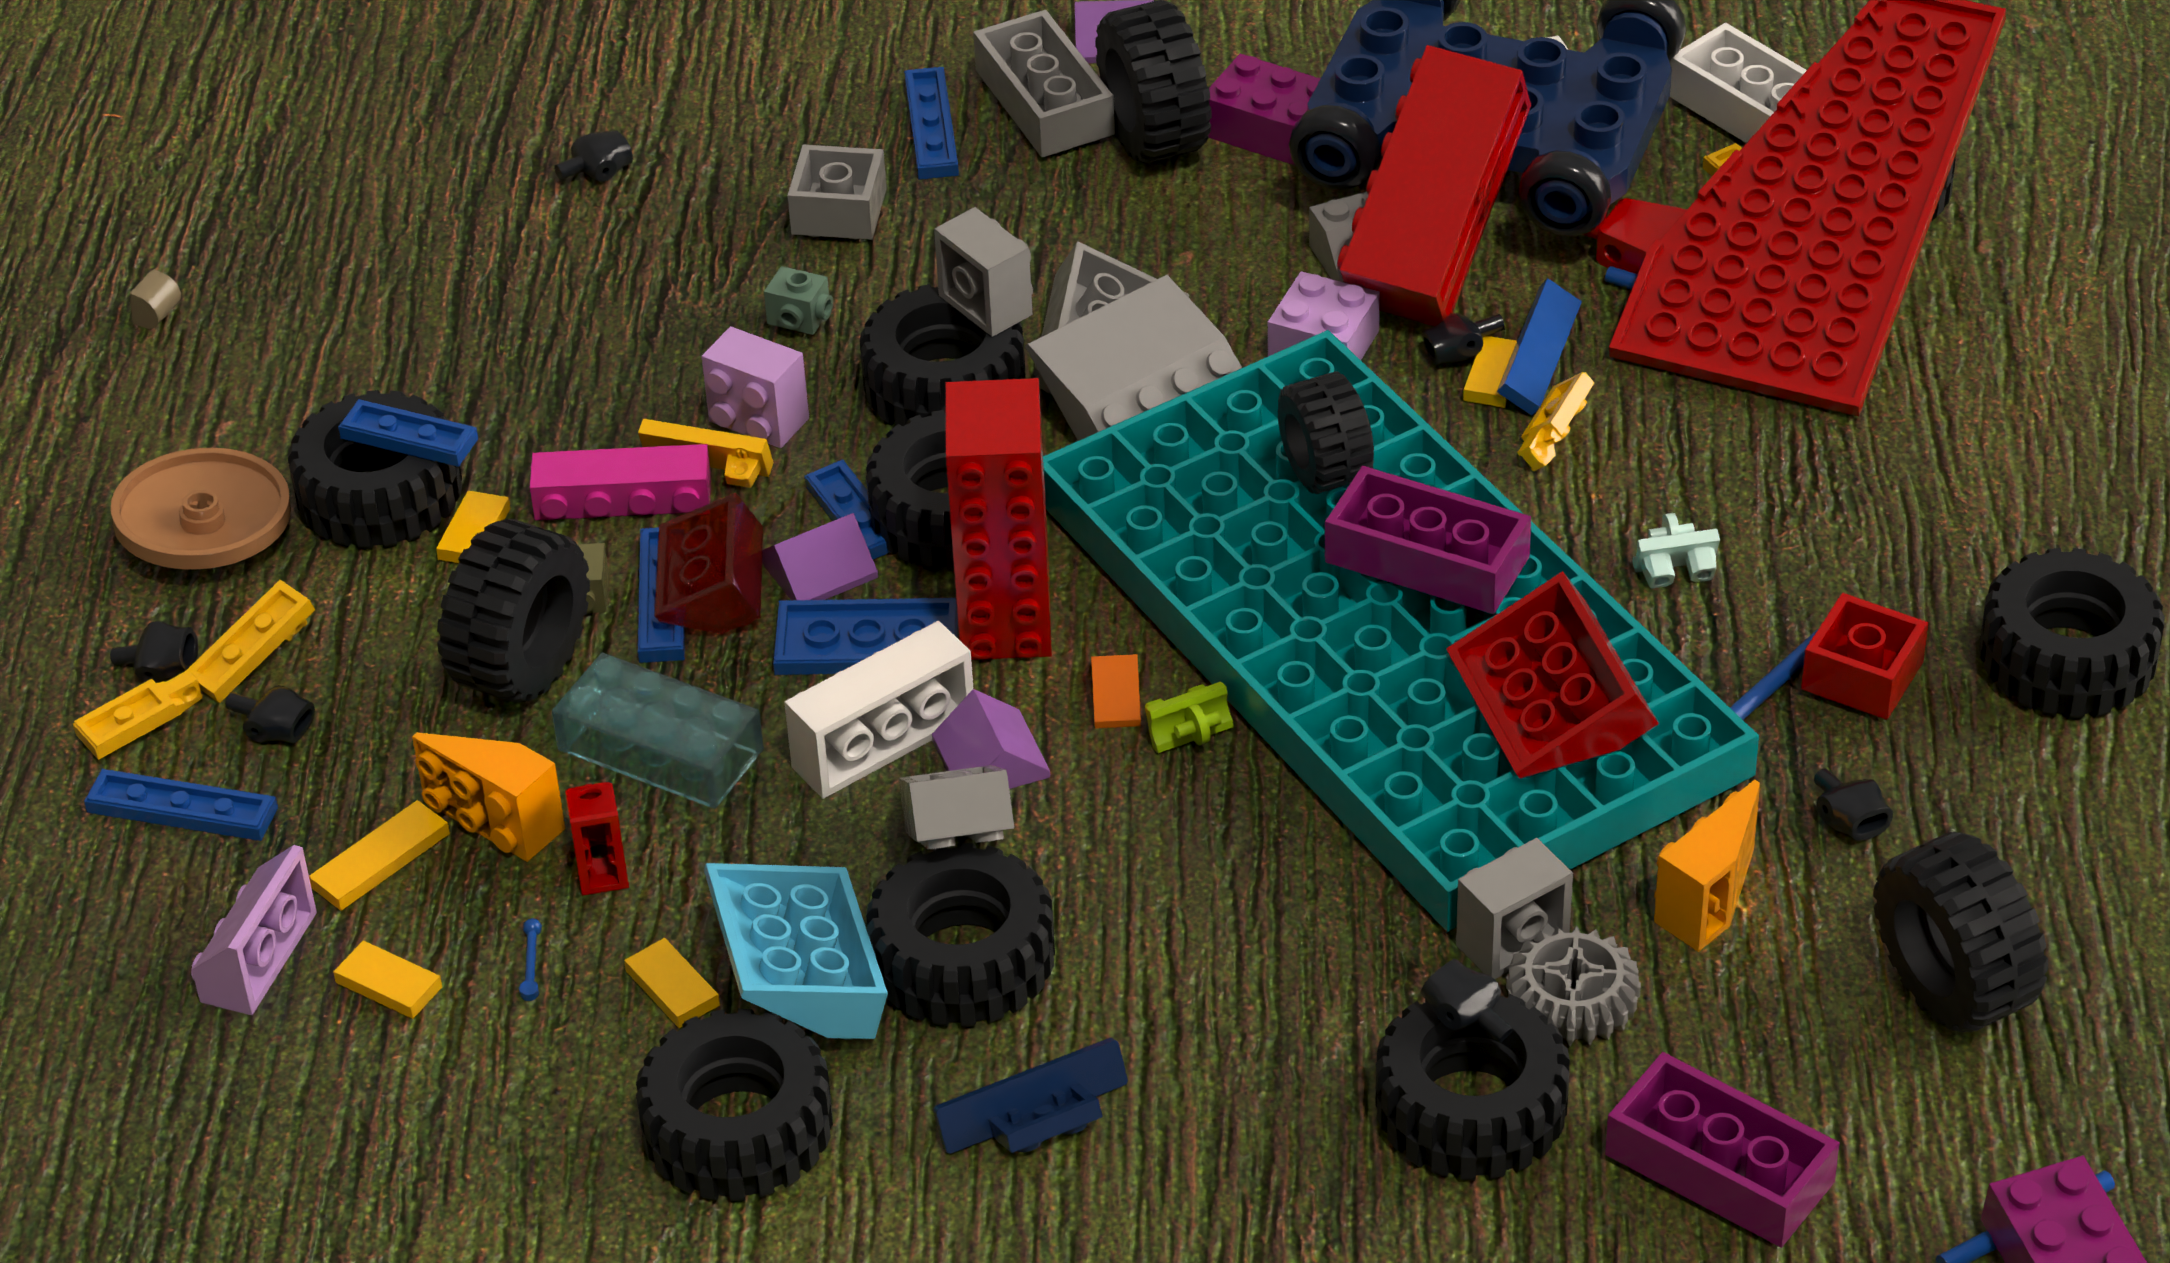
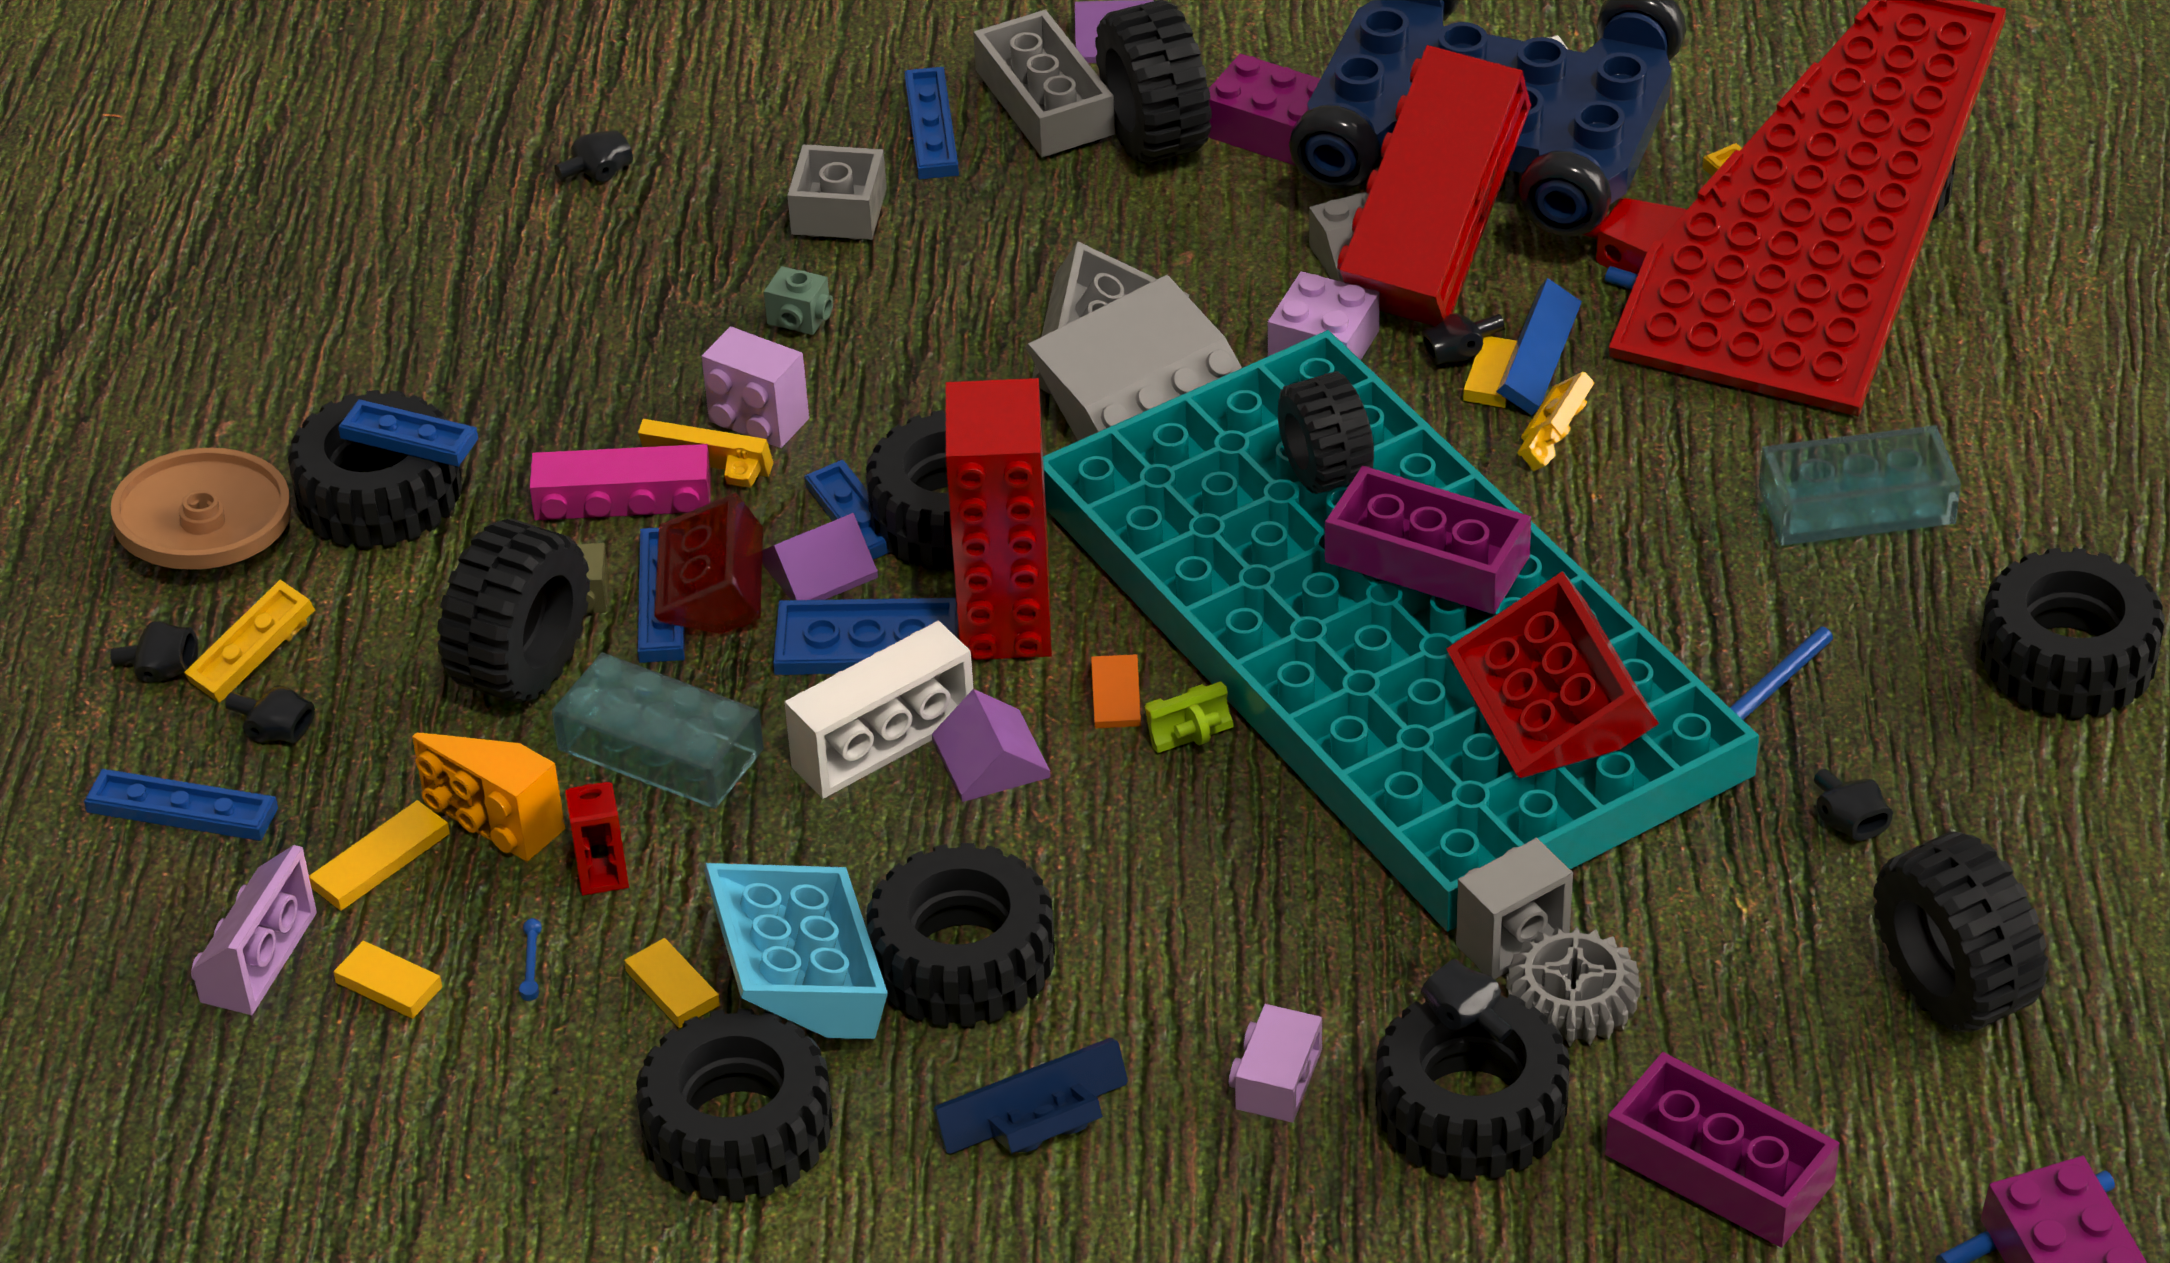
(136, 713): yellow hinge -> none
(153, 299): dark tan brick -> none
(471, 517): yellow tile -> none
(921, 328): black tyre -> none
(956, 804): light grey brick -> none
(983, 271): light grey brick -> none
(1276, 1062): none -> lavender brick
(1676, 546): light aqua hips -> none
(1706, 871): light orange slope -> none
(1732, 80): white brick -> none
(1859, 485): none -> clear light blue brick
(1864, 655): red brick -> none

